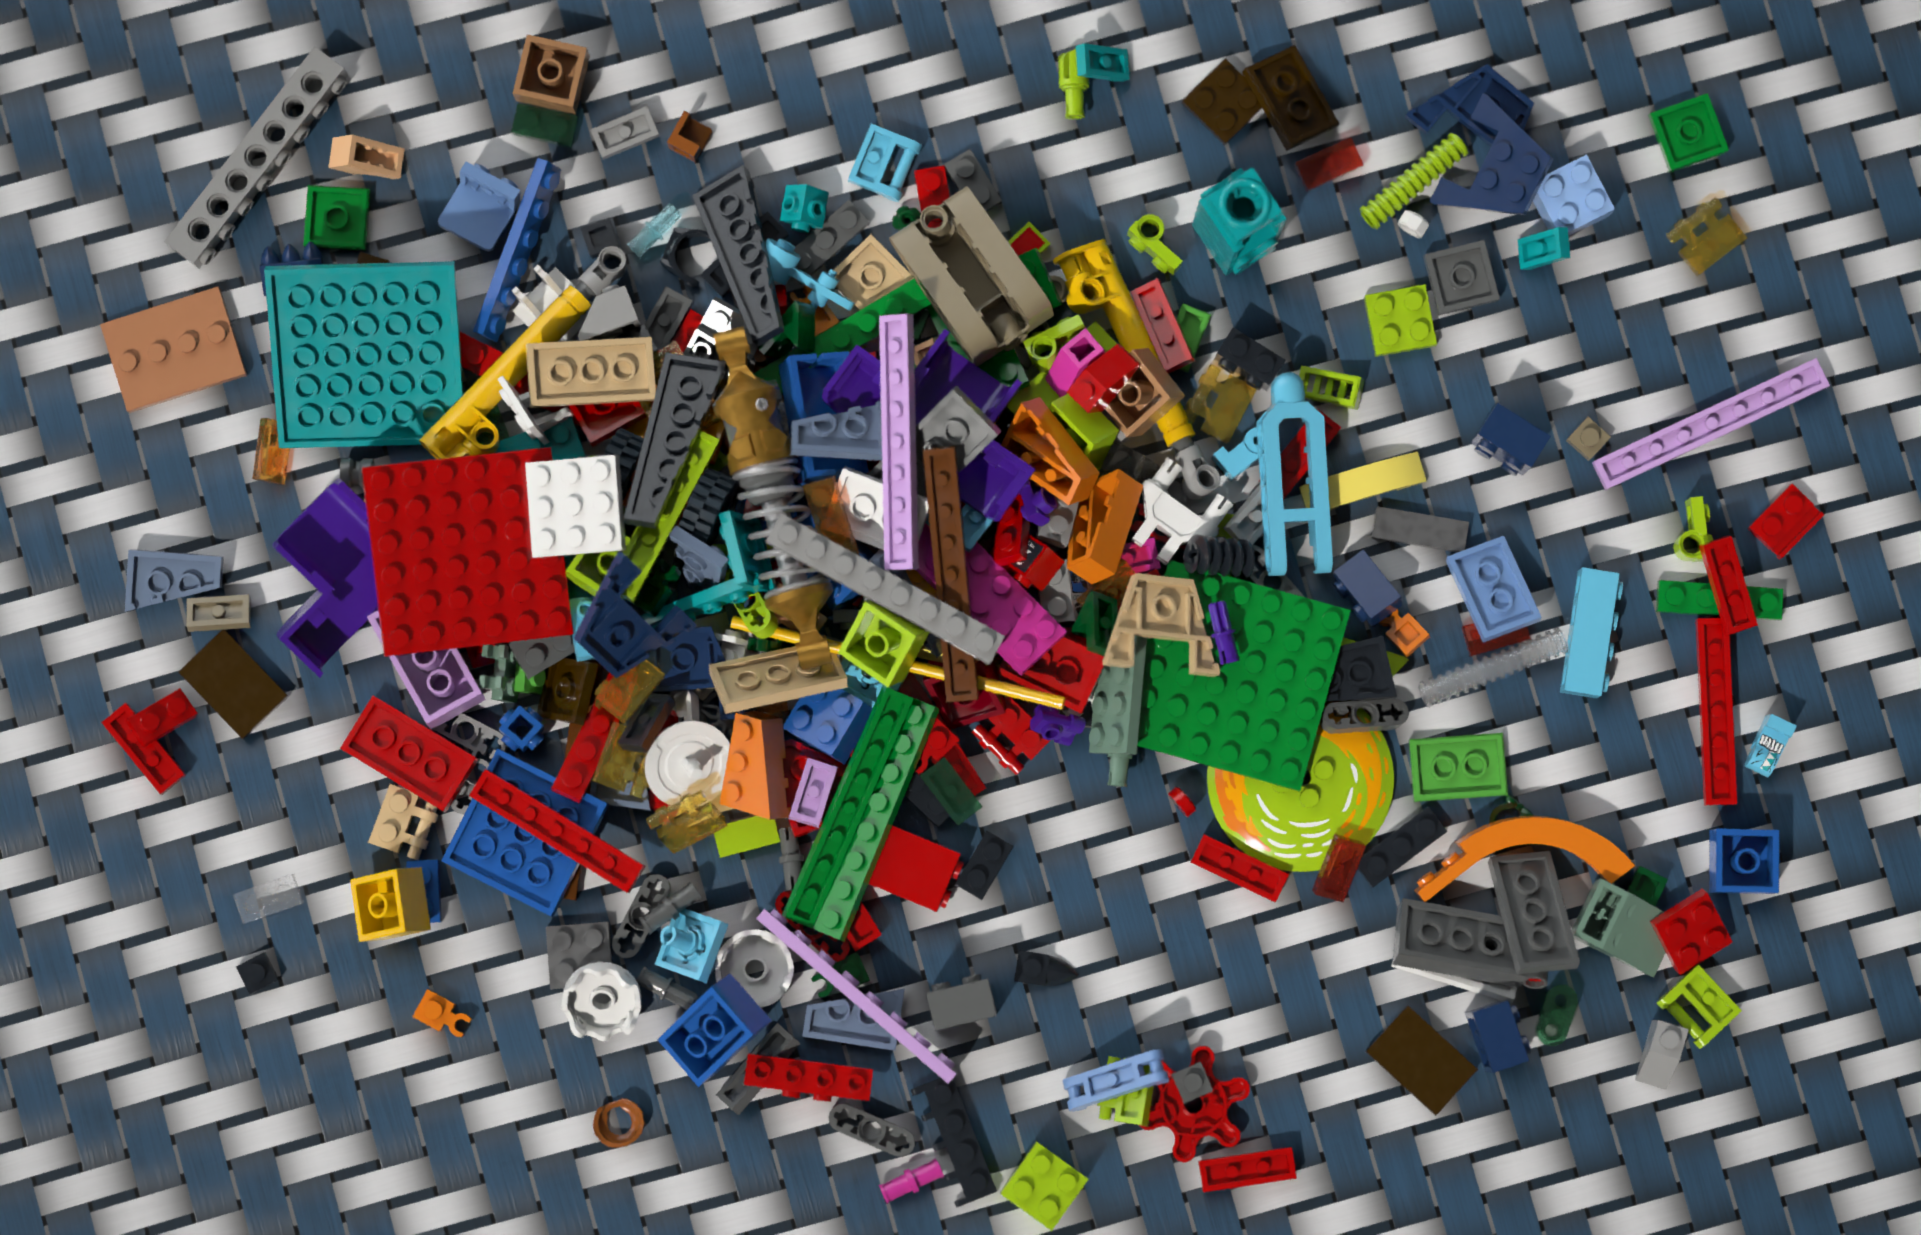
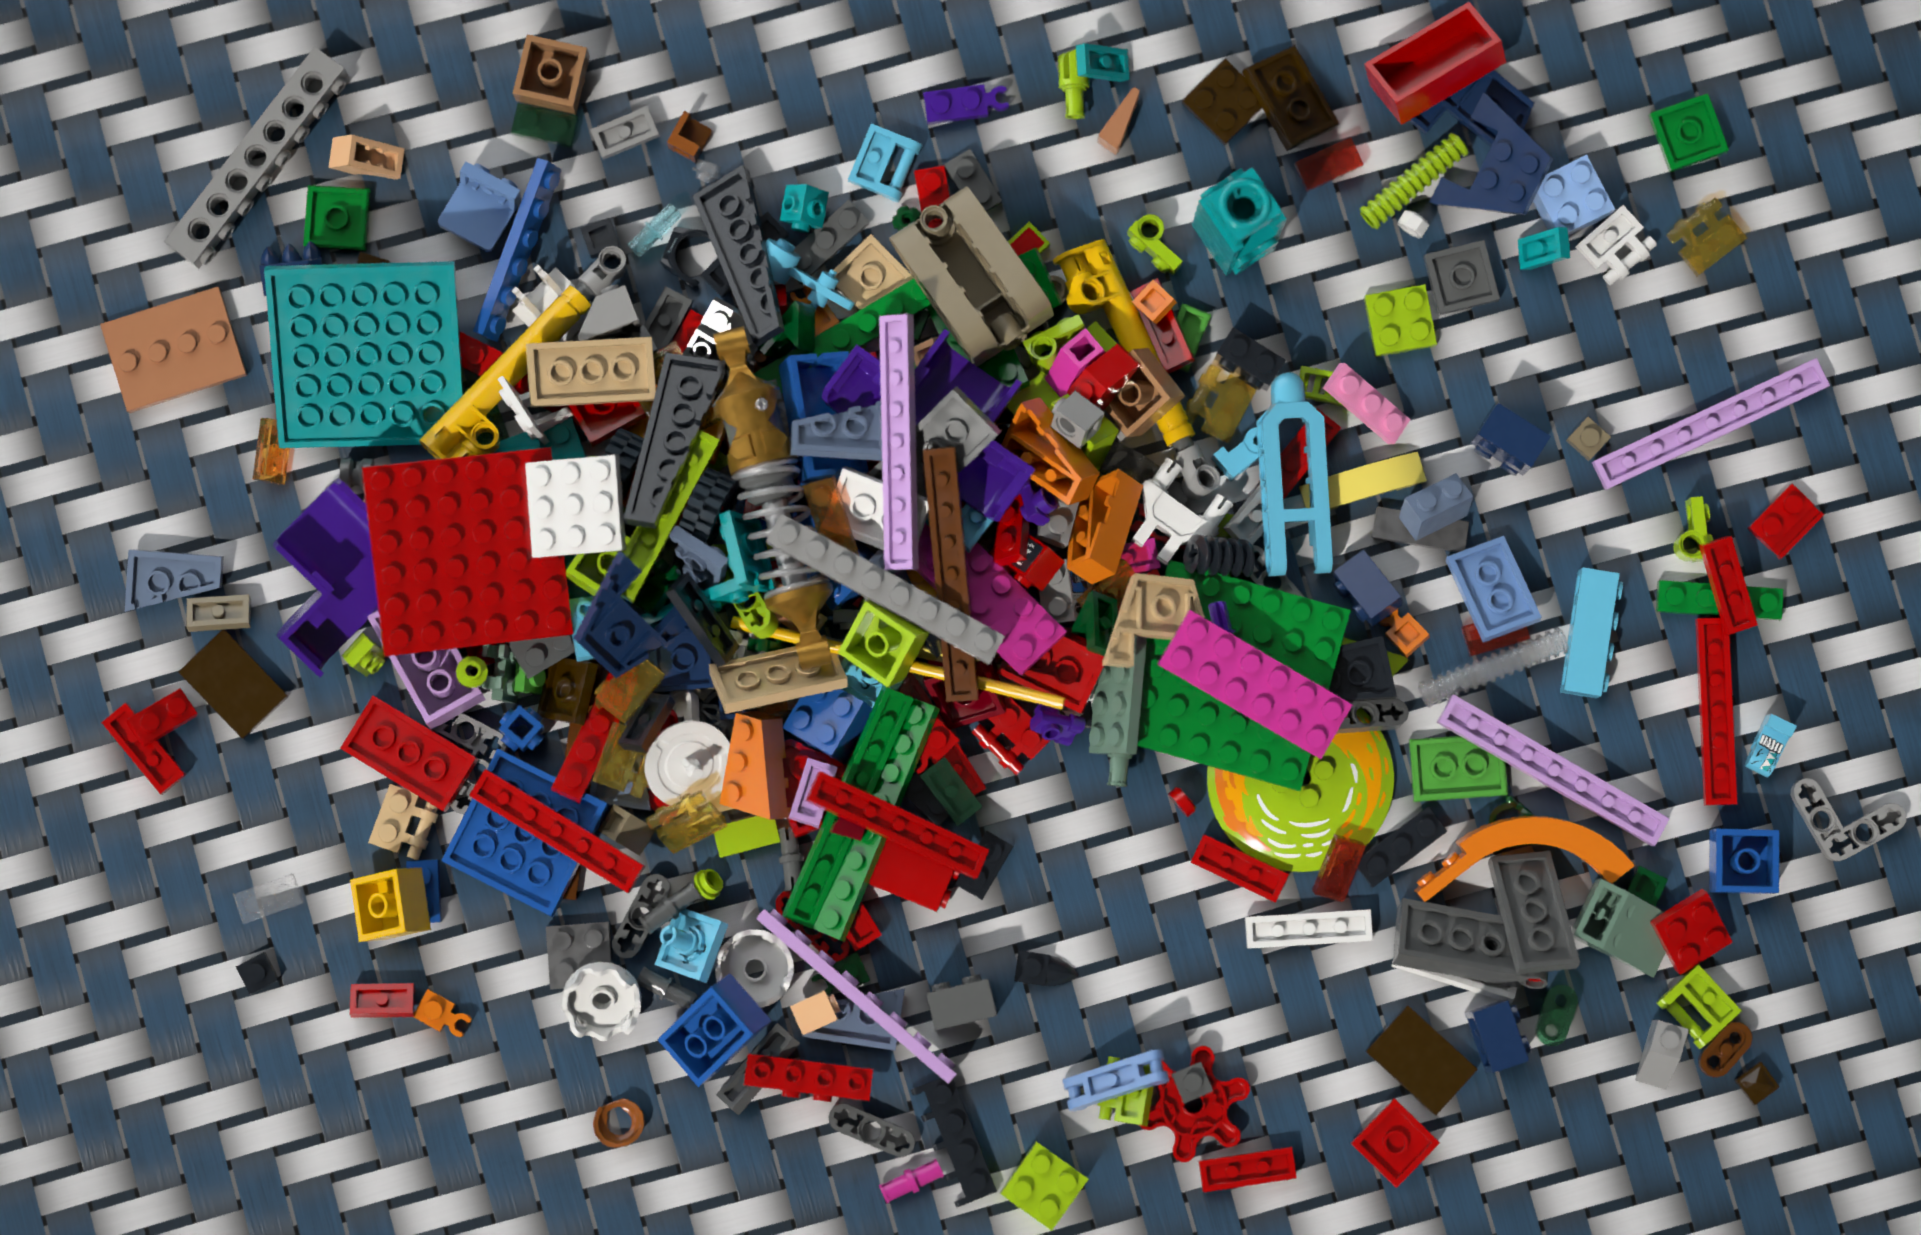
(364, 655): none -> lime plate
(382, 1000): none -> red plate
(471, 681): none -> lime plate
(626, 830): none -> dark tan brick
(702, 619): none -> black plate
(707, 171): none -> clear plate
(708, 883): none -> lime plate
(815, 1012): none -> light nougat brick
(847, 829): none -> dark red tile
(897, 825): none -> red plate
(961, 103): none -> dark purple plate
(1076, 419): none -> light grey brick
(1115, 129): none -> nougat slope
(1154, 302): none -> orange plate
(1254, 684): none -> dark pink plate
(1308, 929): none -> white plate
(1366, 403): none -> bright pink plate
(1395, 1143): none -> red plate
(1435, 63): none -> red piece
(1436, 506): none -> sand blue brick
(1553, 770): none -> lavender plate
(1609, 238): none -> white plate
(1724, 1050): none -> reddish brown plate
(1756, 1083): none -> dark brown tile
(1835, 829): none -> light grey beam

